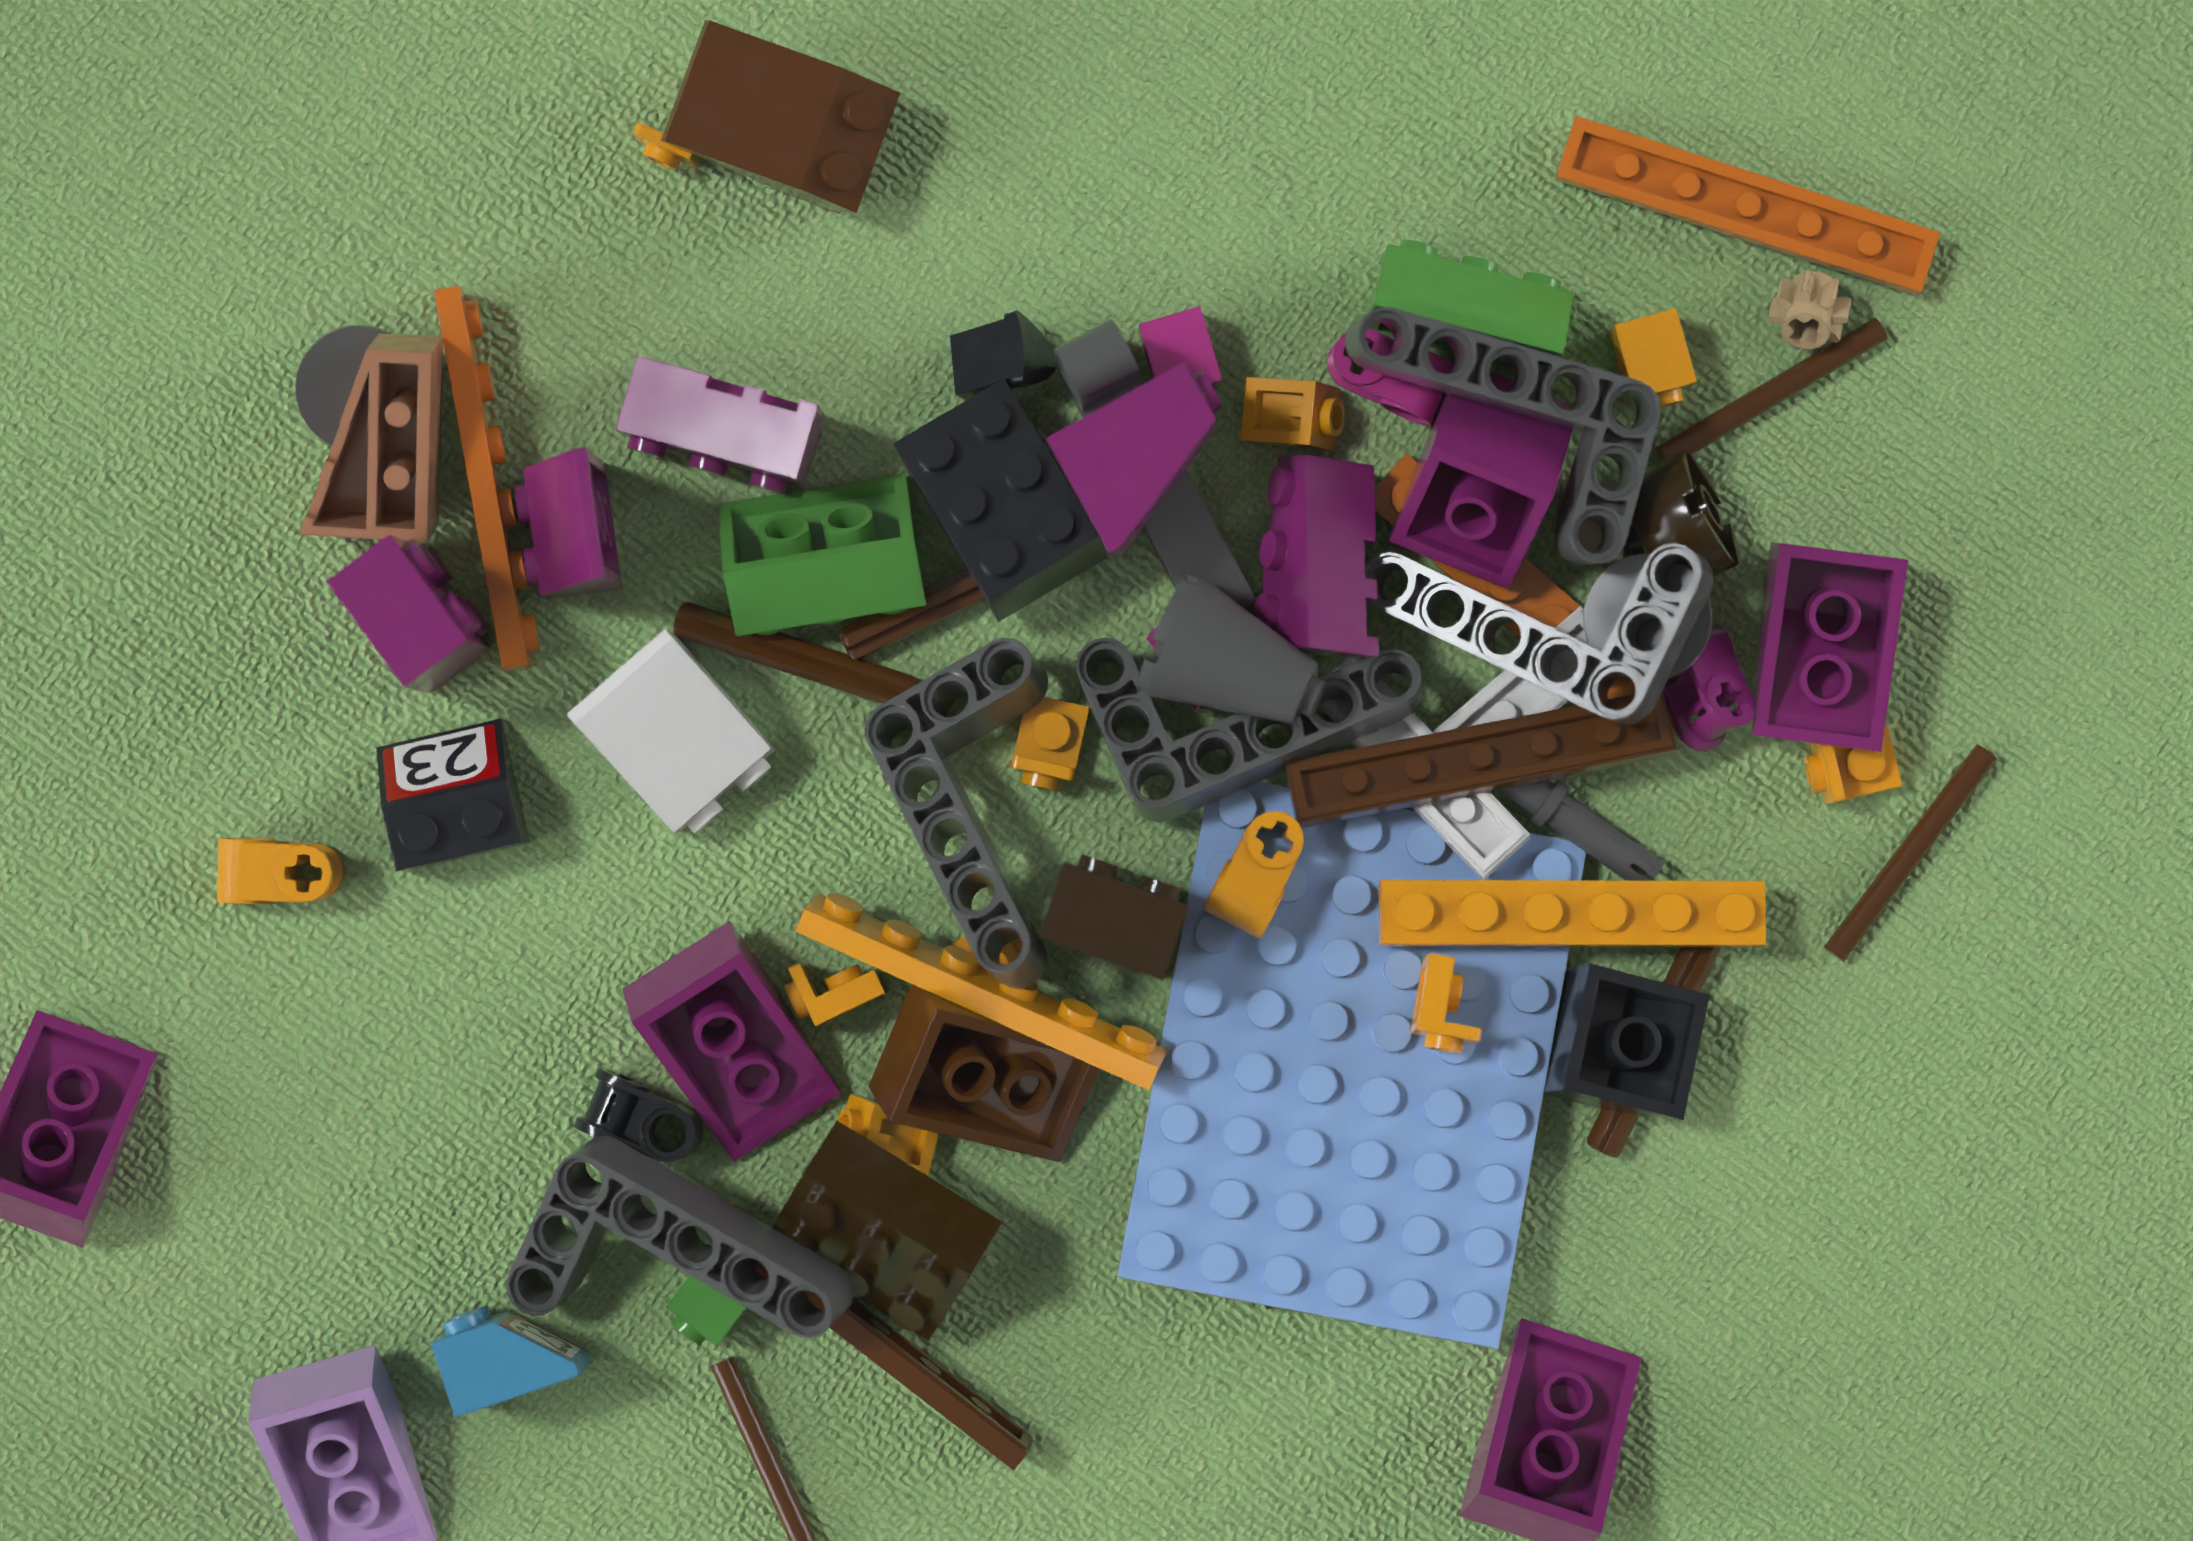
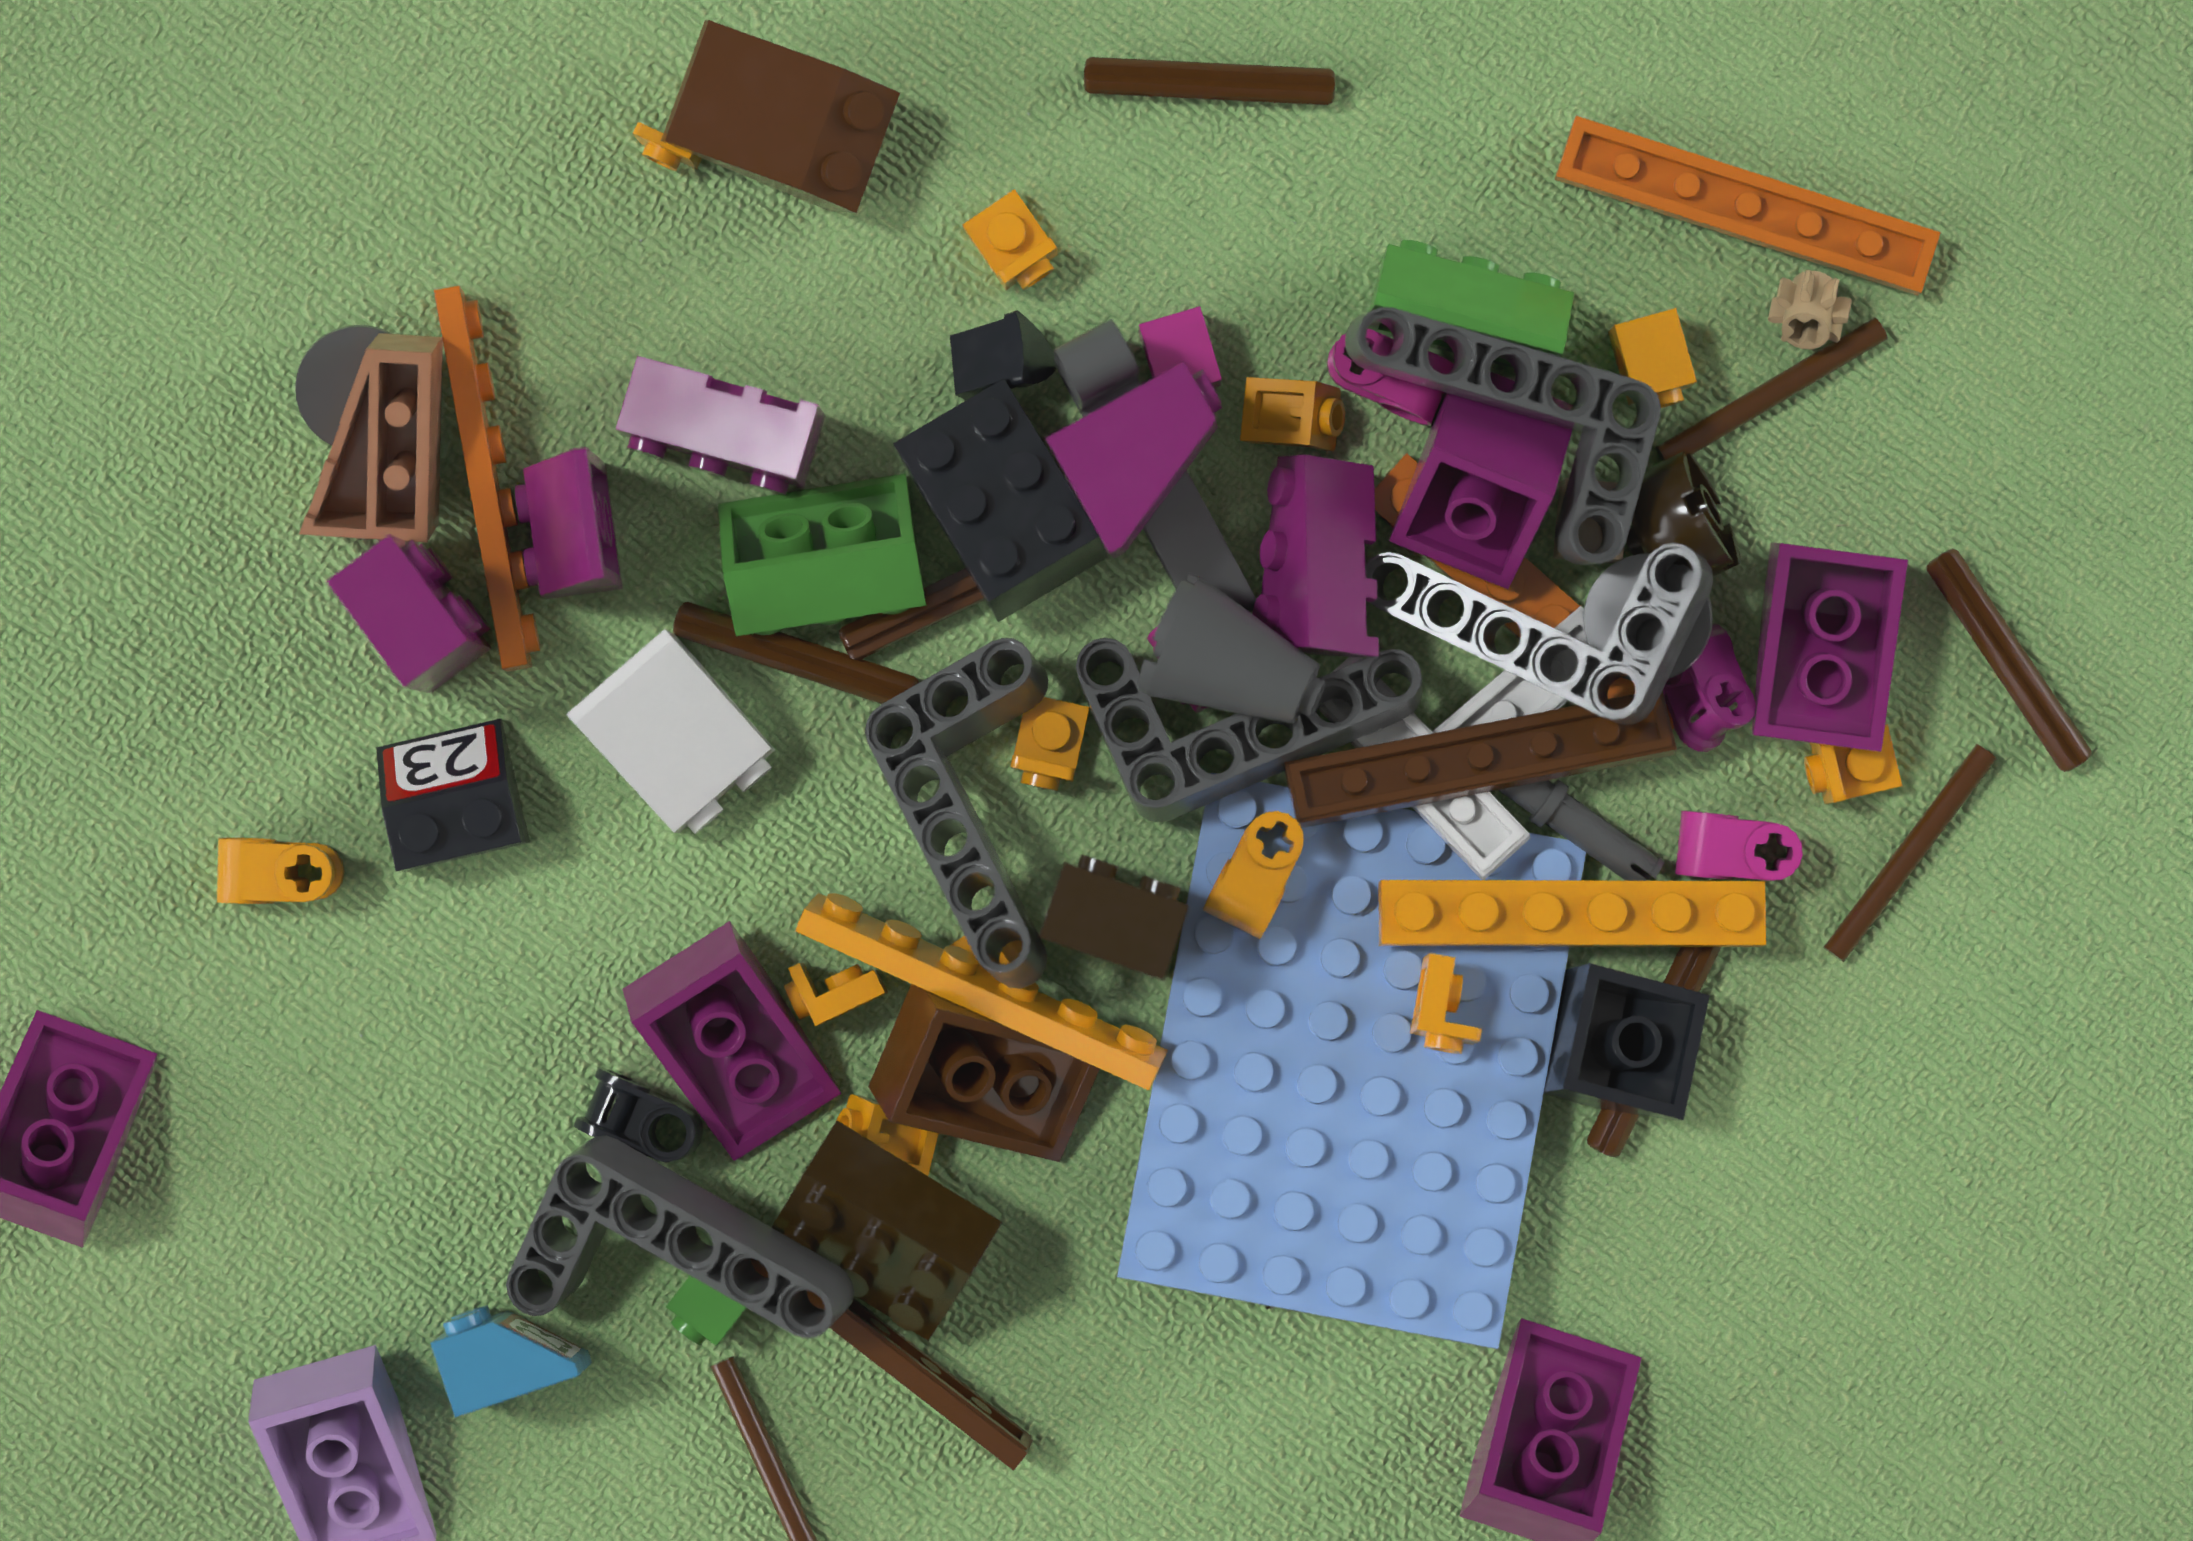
(1012, 242): none -> light orange bracket
(1209, 80): none -> reddish brown axle
(1725, 846): none -> dark pink piece
(2009, 660): none -> reddish brown axle

